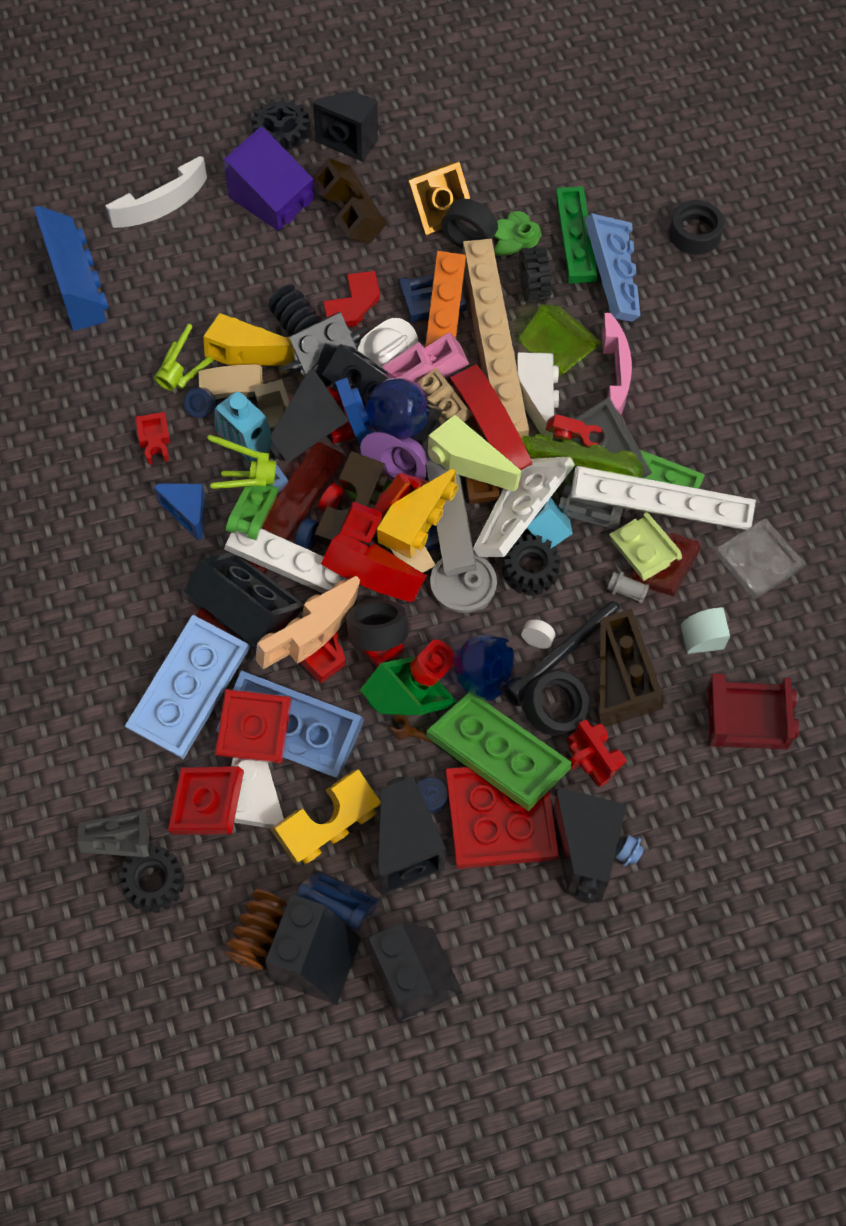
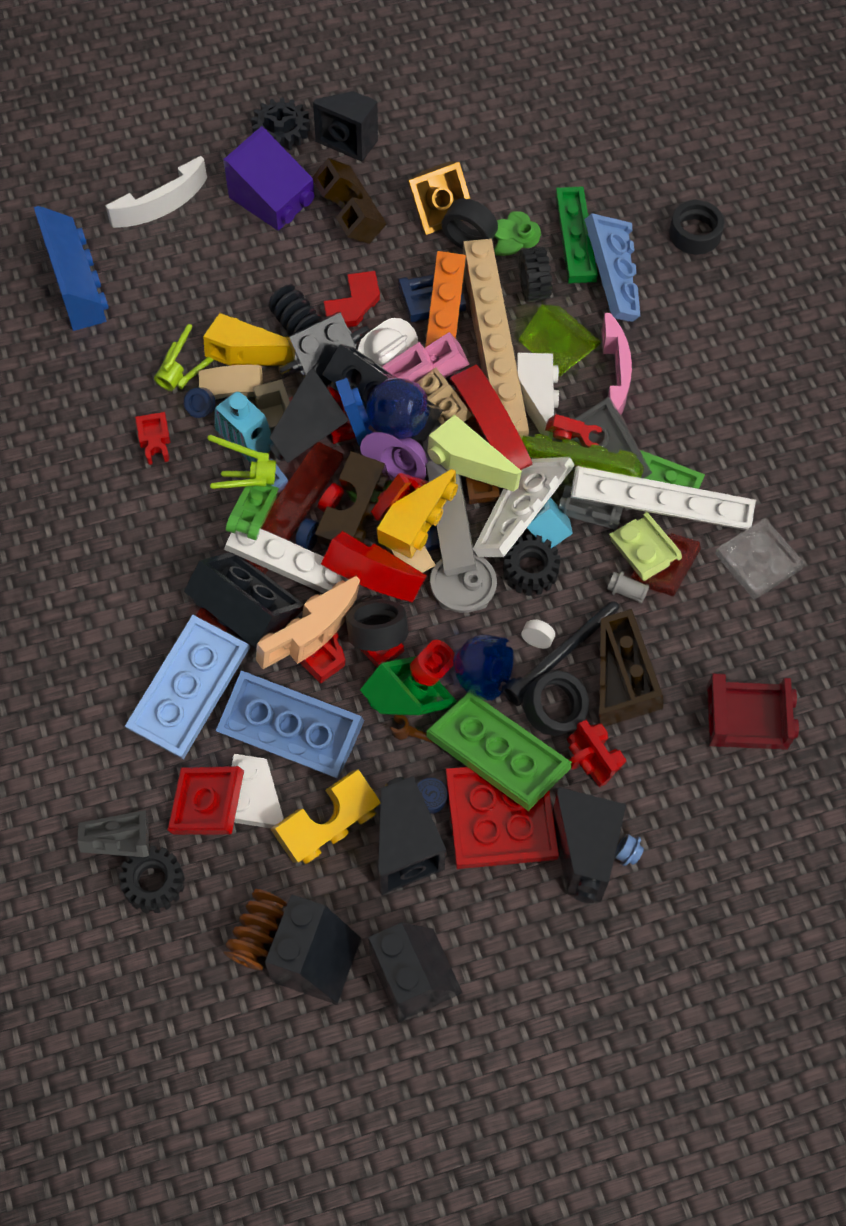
(185, 504): blue slope -> none
(253, 726): red plate -> none
(342, 899): dark blue plate -> none
(361, 522): red plate -> none
(705, 631): light aqua brick -> none

